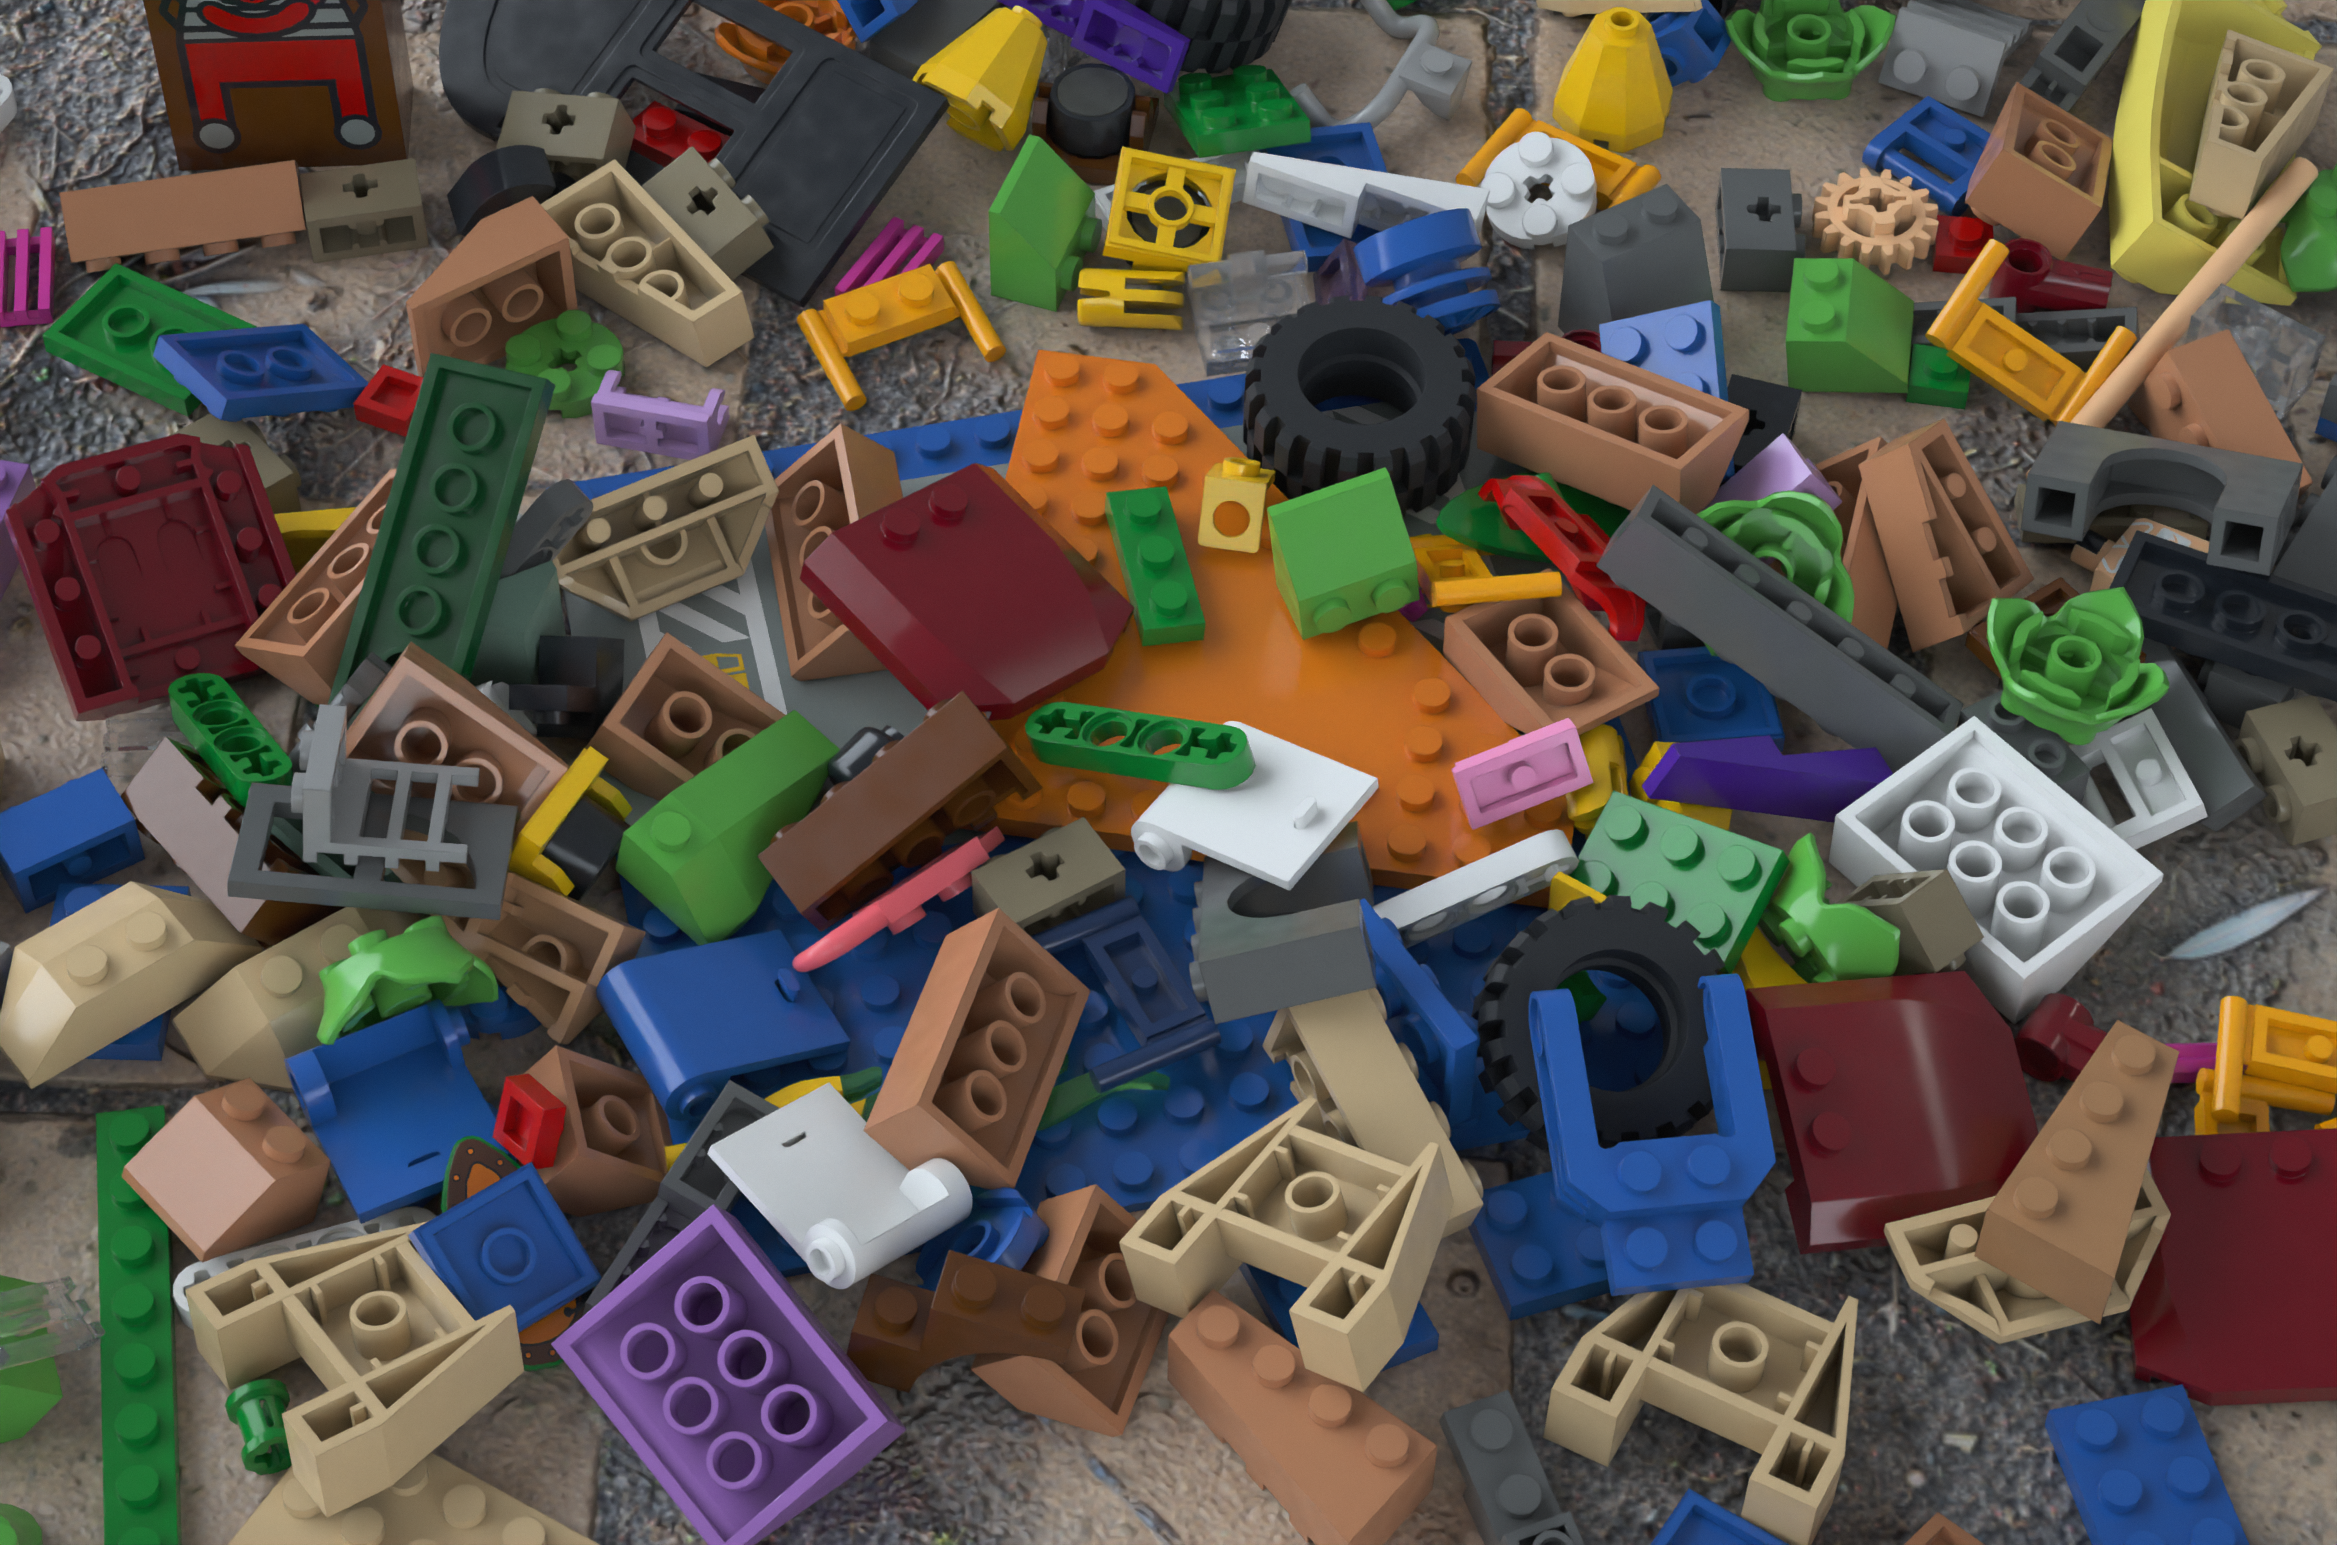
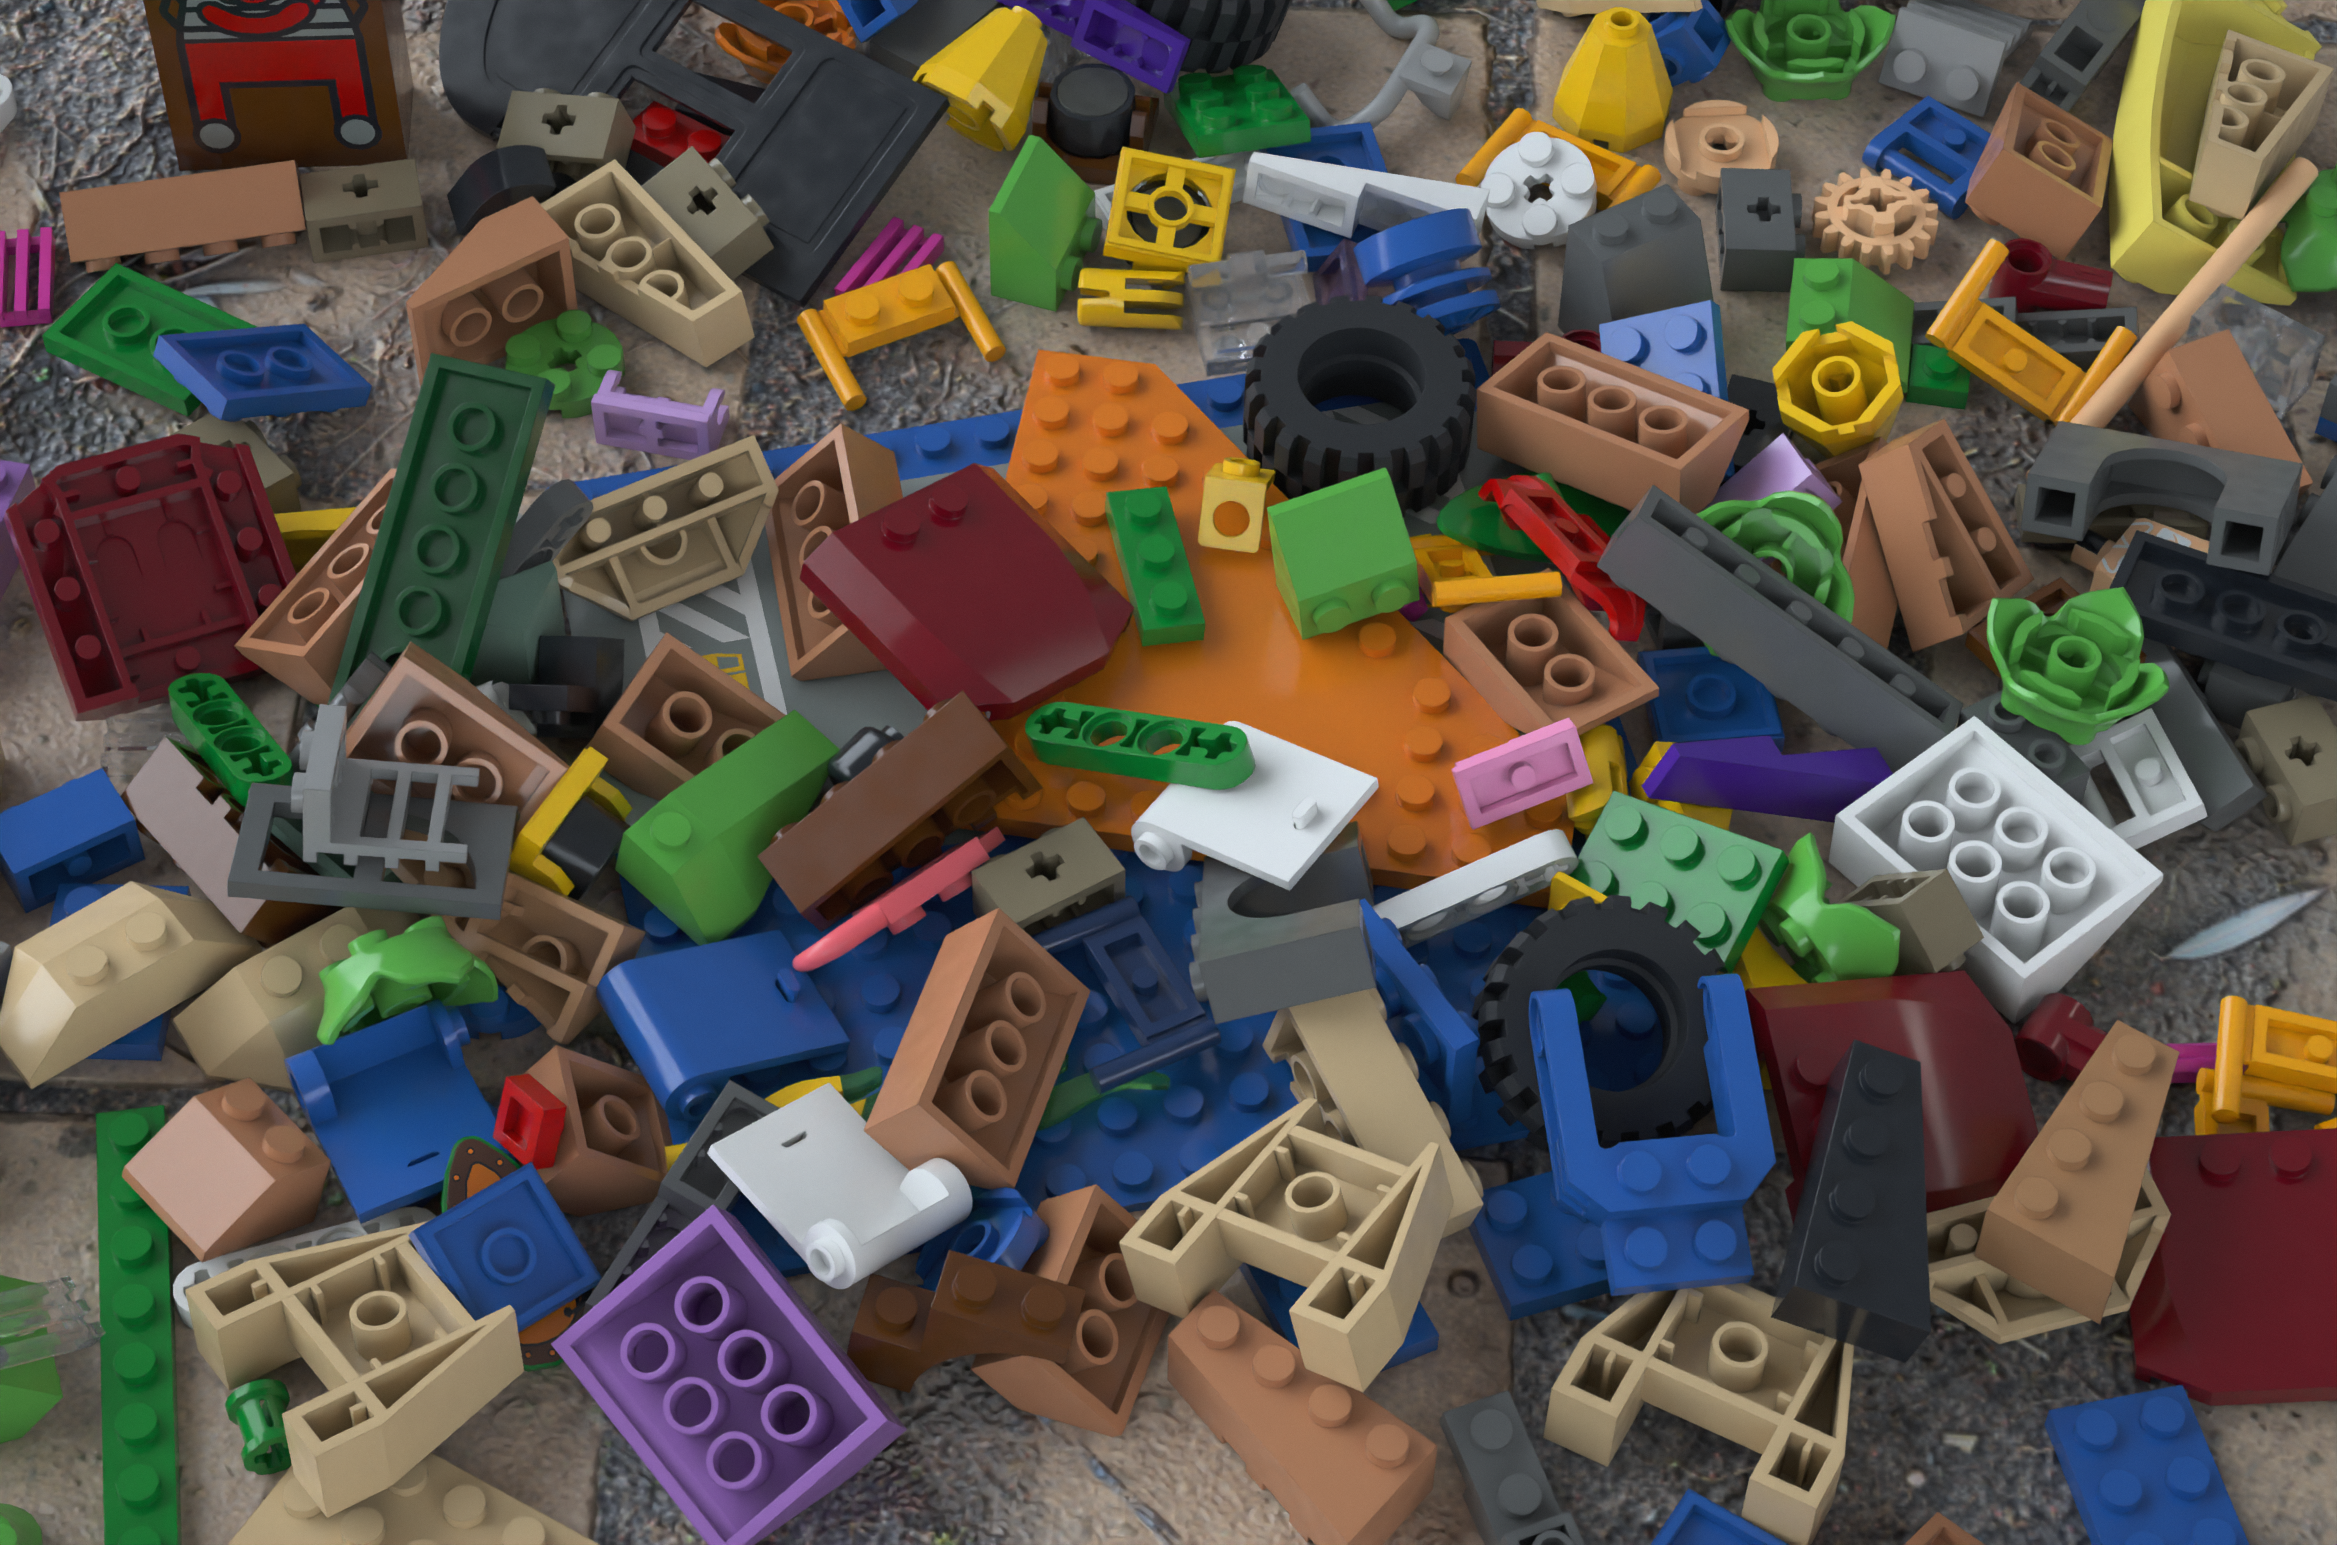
(389, 400): red plate -> none
(1690, 143): none -> light nougat plate
(1839, 388): none -> yellow cone
(1861, 1218): none -> black wedge
(1959, 243): red plate -> none

